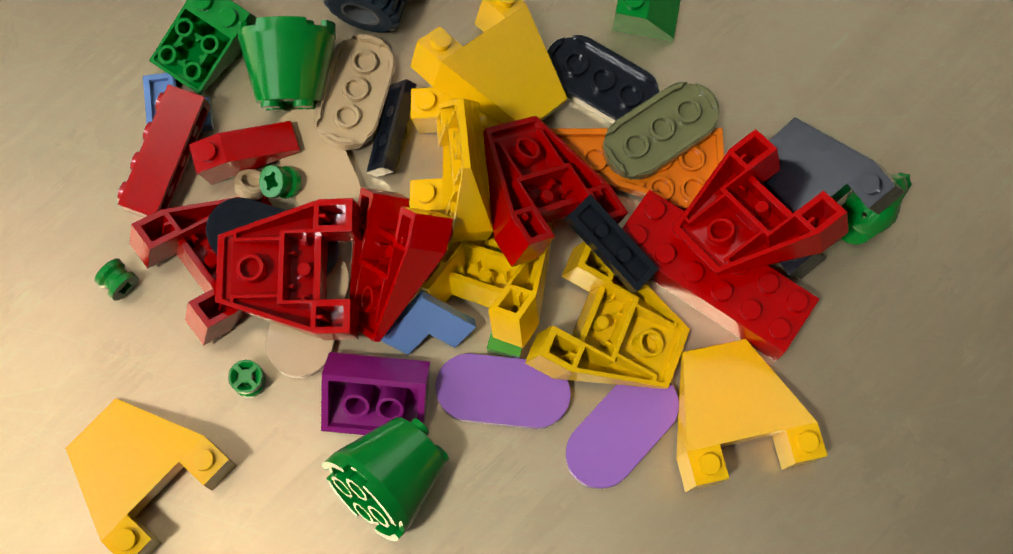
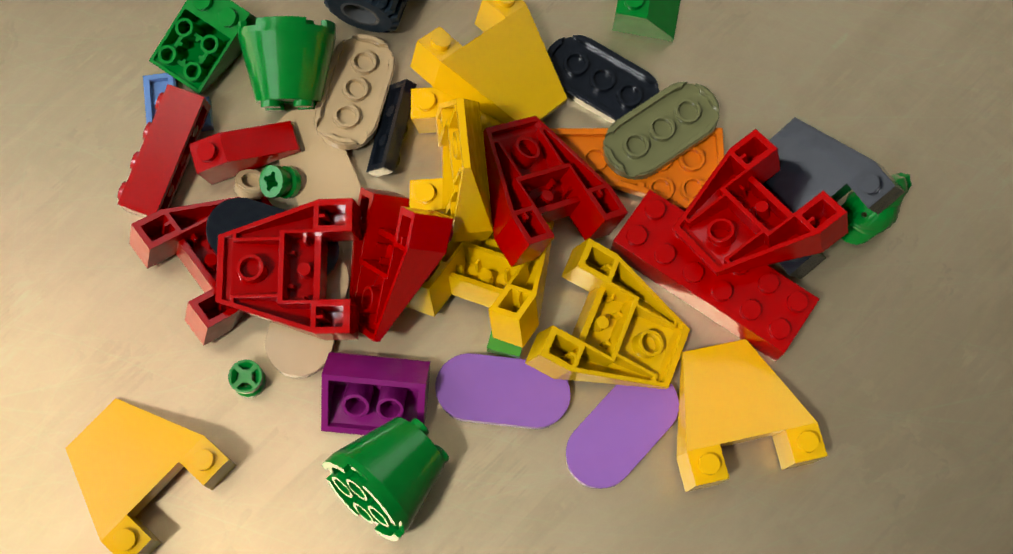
(116, 279): green wheel -> none
(428, 316): medium blue tile -> none
(611, 244): black plate -> none

